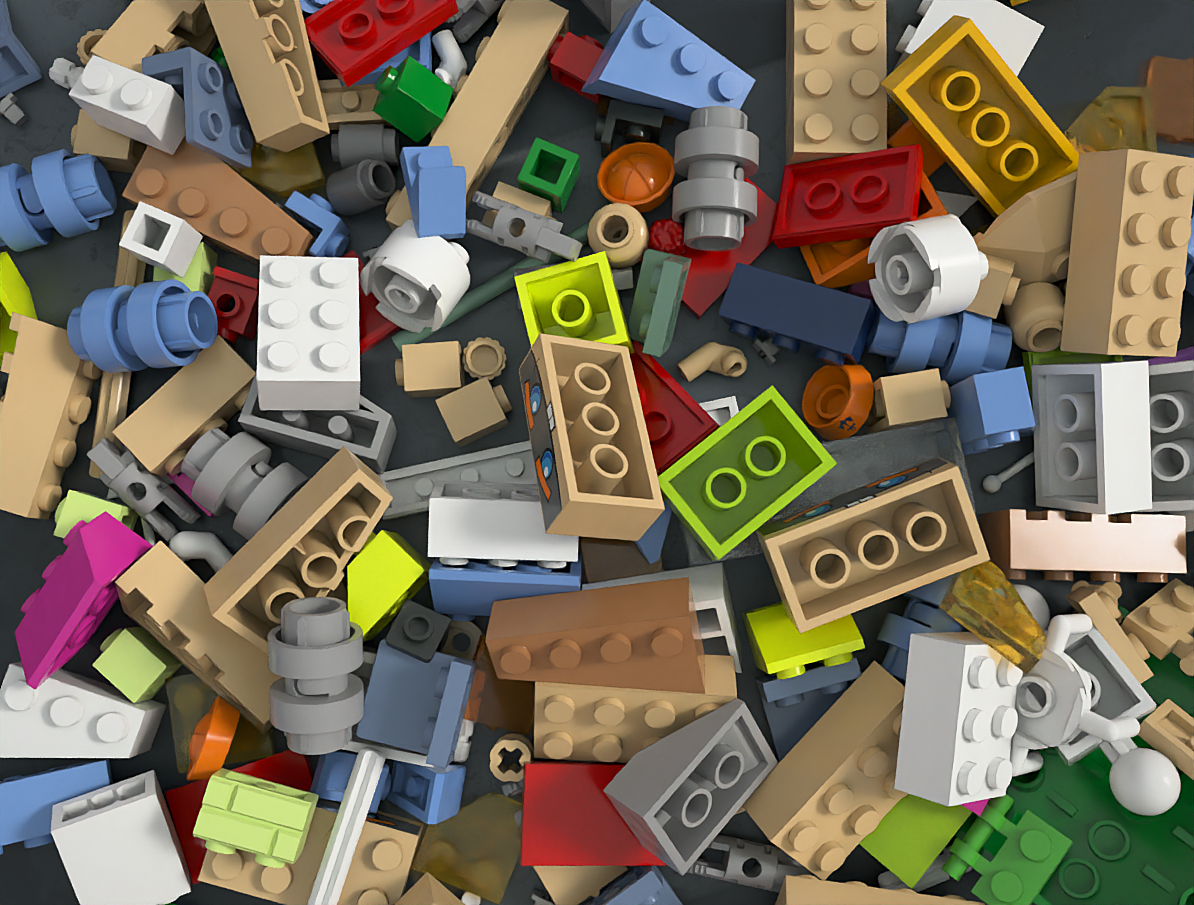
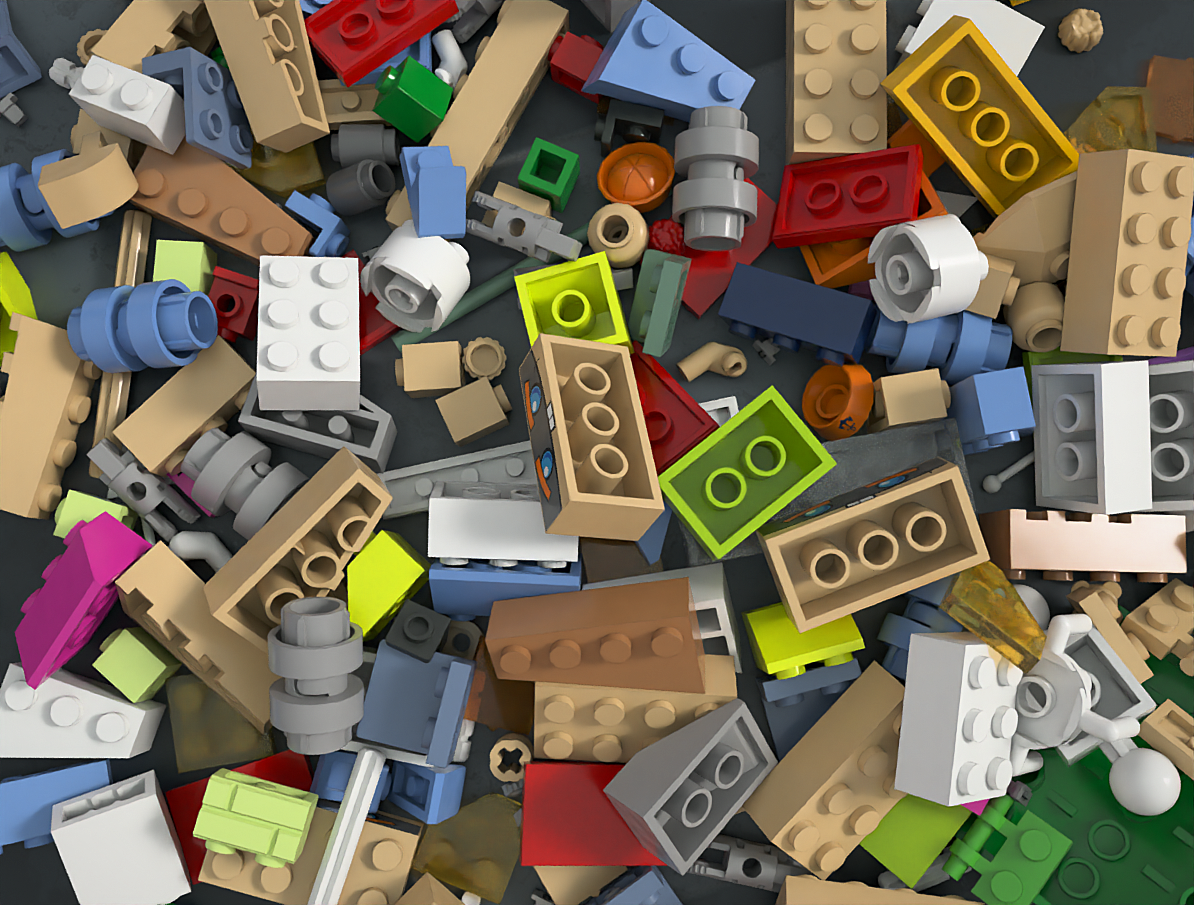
(87, 183): none -> tan brick
(161, 239): white brick -> none
(212, 740): orange hat -> none
(1019, 792): none -> light grey piece
(1081, 30): none -> tan piece

